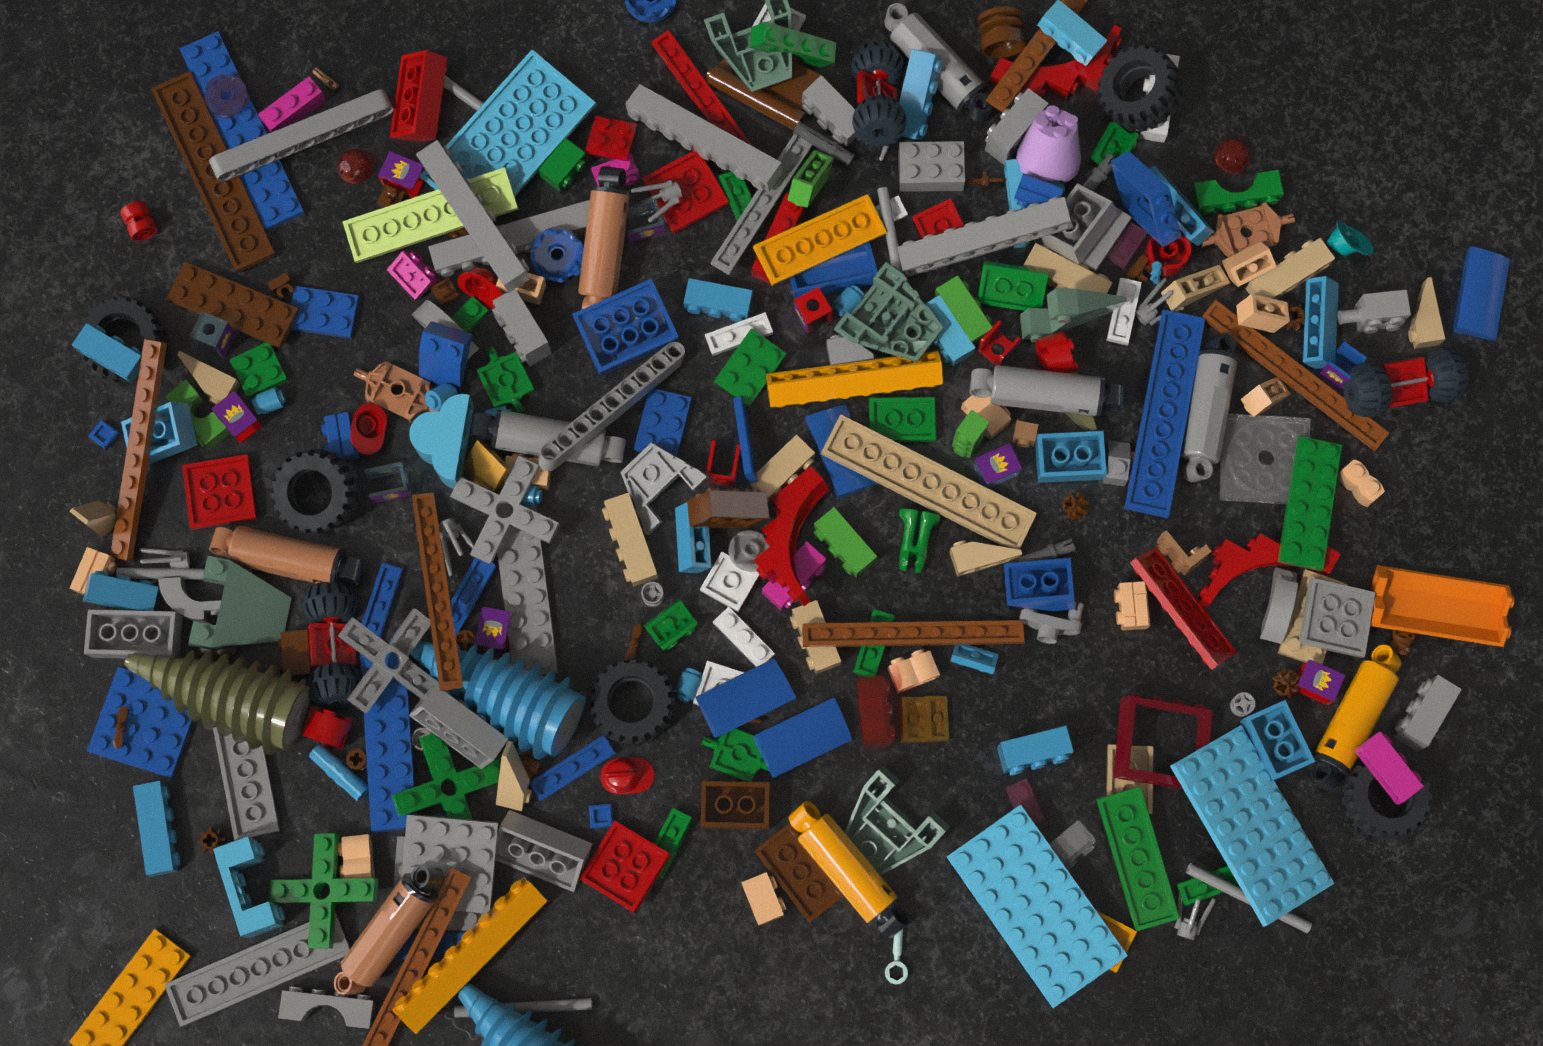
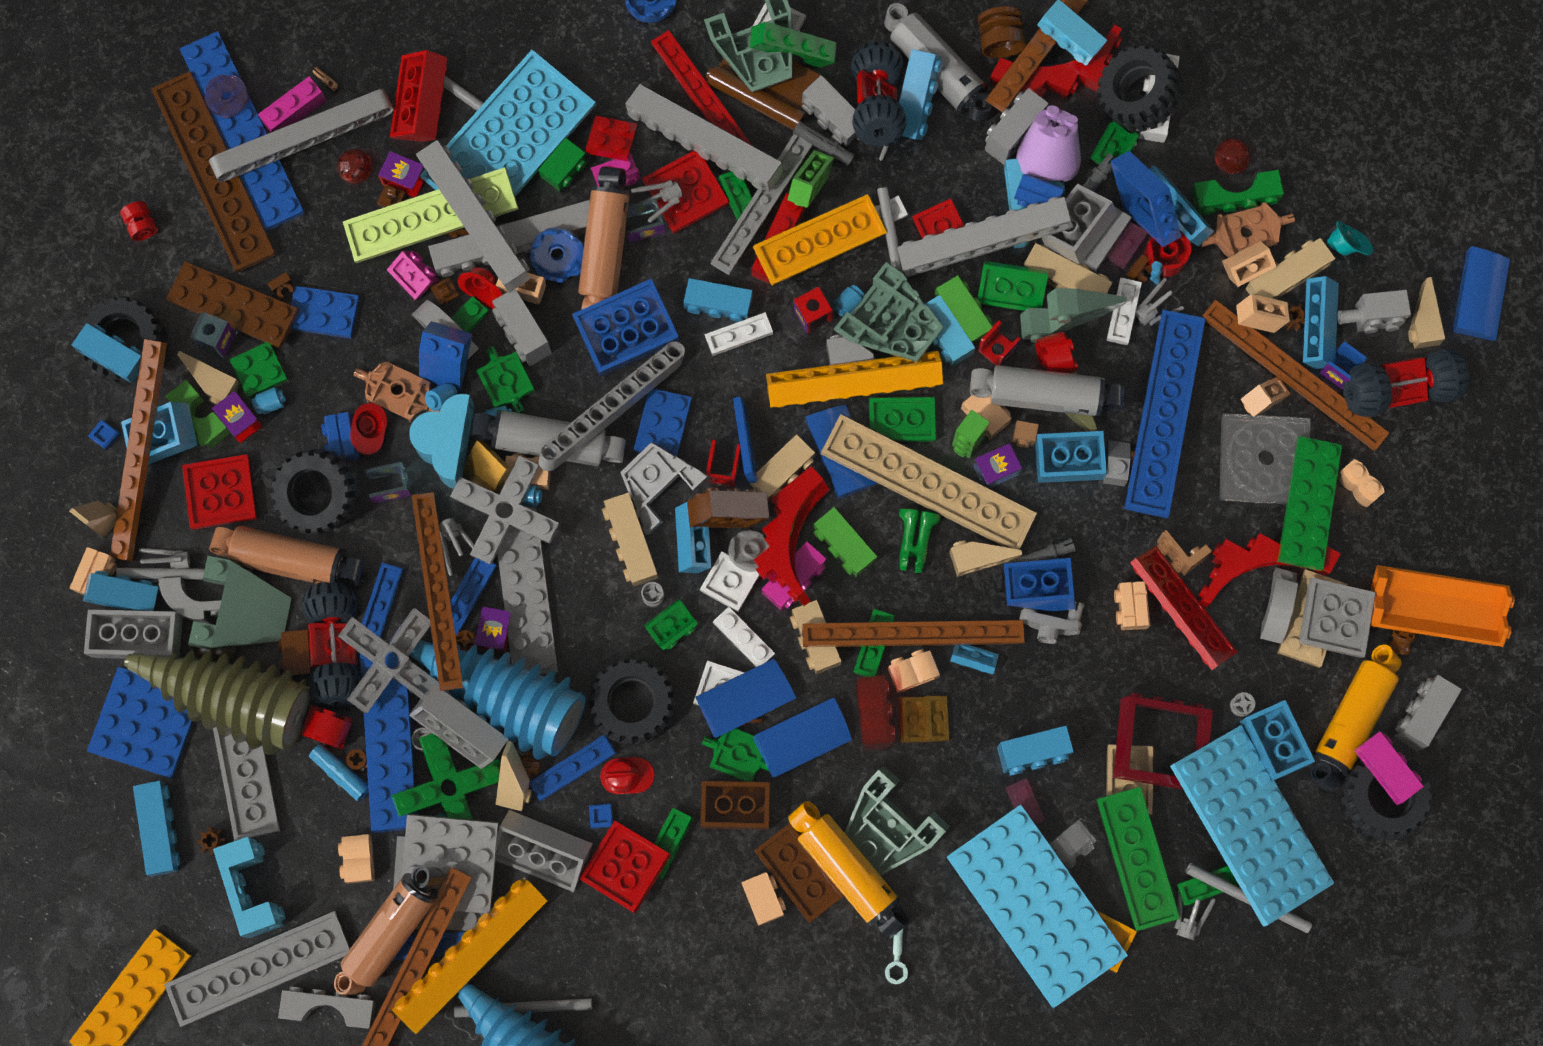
(123, 713): reddish brown piece -> none
(309, 891): green piece -> none
(636, 633): reddish brown piece -> none
(688, 685): dark azure brick -> none
(747, 368): green plate -> none
(835, 275): blue slope -> none
(931, 166): light grey brick -> none
(984, 181): reddish brown piece -> none
(1076, 506): reddish brown gear -> none
(1195, 286): tan slope -> none
(1209, 407): light grey piece -> none
(1286, 682): reddish brown gear -> none
(1319, 682): dark purple piece -> none

